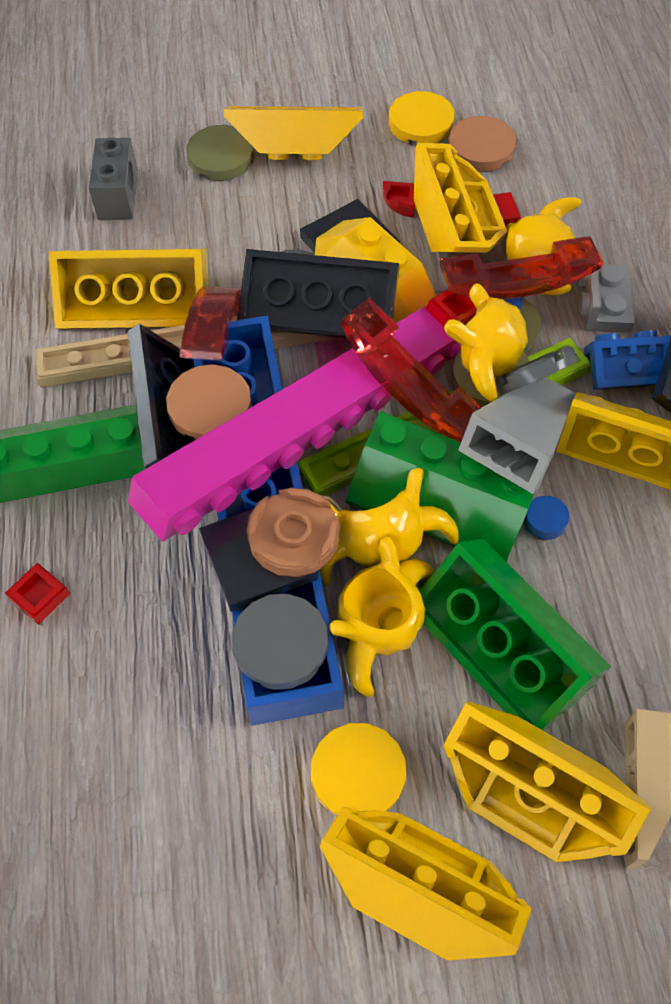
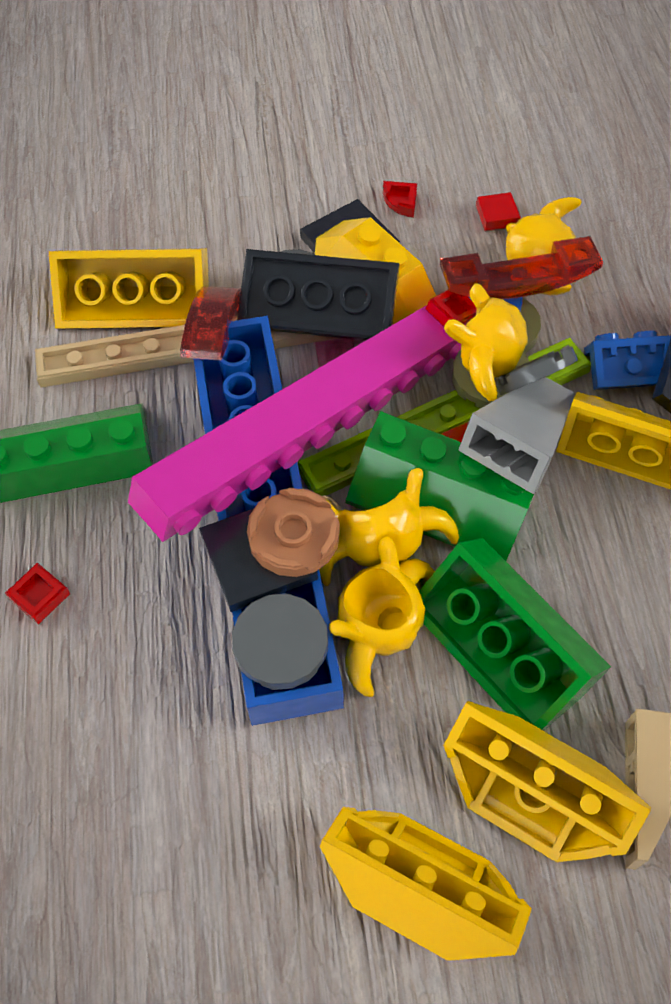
(113, 178): dark grey brick -> none
(154, 368): black plate -> none
(206, 399): nougat tile -> none
(219, 152): olive tile -> none
(293, 128): yellow wedge -> none
(358, 769): yellow tile -> none
(403, 375): clear red slope -> none
(421, 117): yellow tile -> none
(454, 202): yellow wedge -> none
(483, 142): nougat tile -> none
(546, 517): blue tile -> none
(607, 300): light grey bracket -> none

